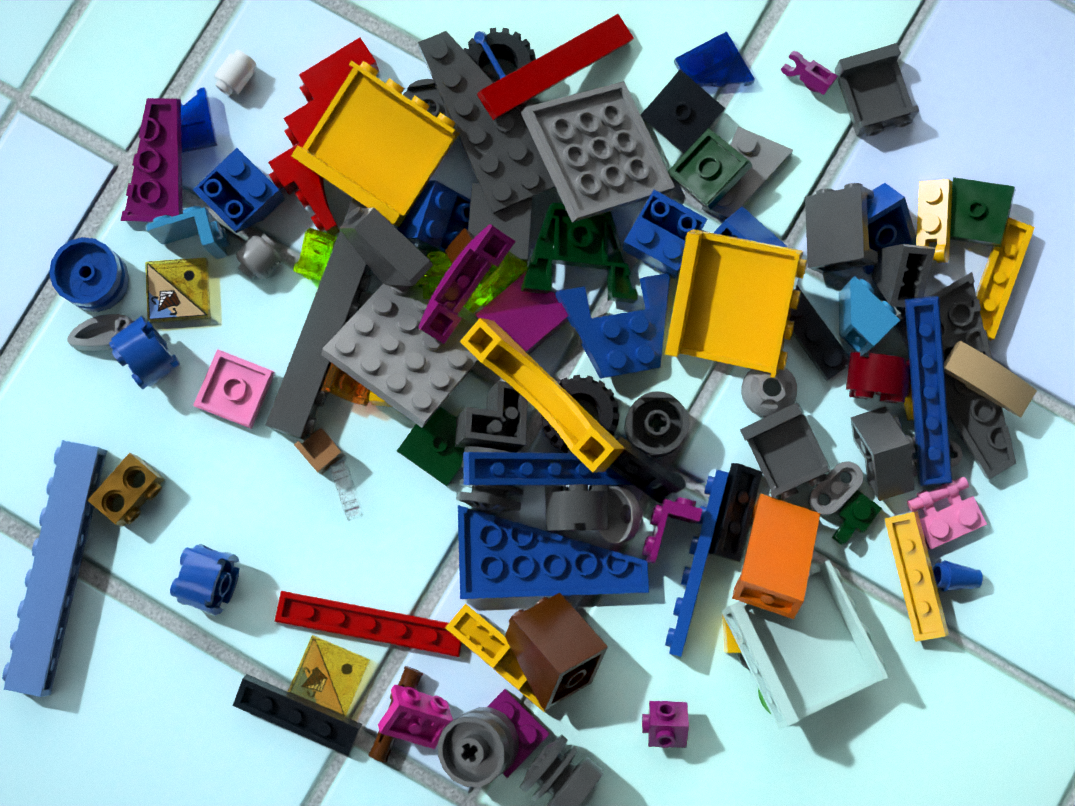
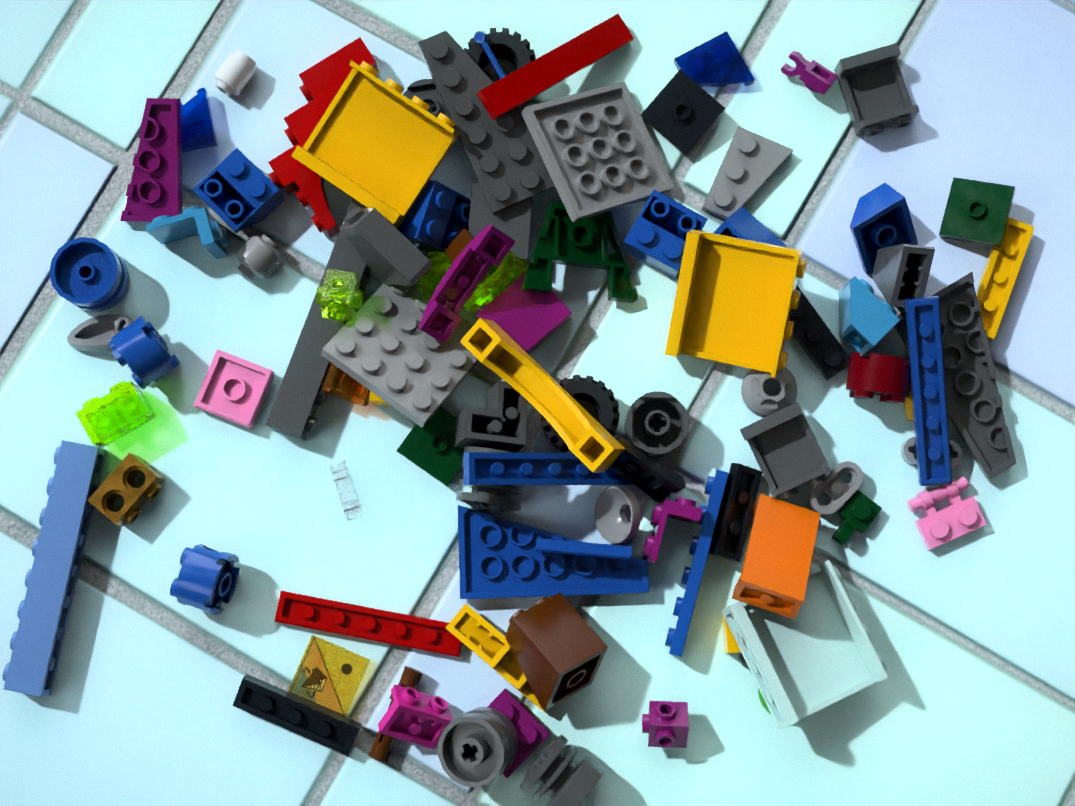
(115, 413): none -> clear neon green brick
(177, 290): tile -> none
(314, 254): clear neon green bracket -> none
(320, 451): medium nougat panel -> none
(339, 295): none -> clear neon green brick
(576, 508): dark grey brick -> none
(583, 549): none -> blue tile
(625, 340): blue wing -> none
(709, 168): dark green plate -> none
(838, 229): dark grey panel -> none
(885, 452): dark grey brick -> none
(916, 576): yellow plate -> none
(935, 216): plate -> none
(953, 576): blue cone -> none
(989, 378): tan slope -> none

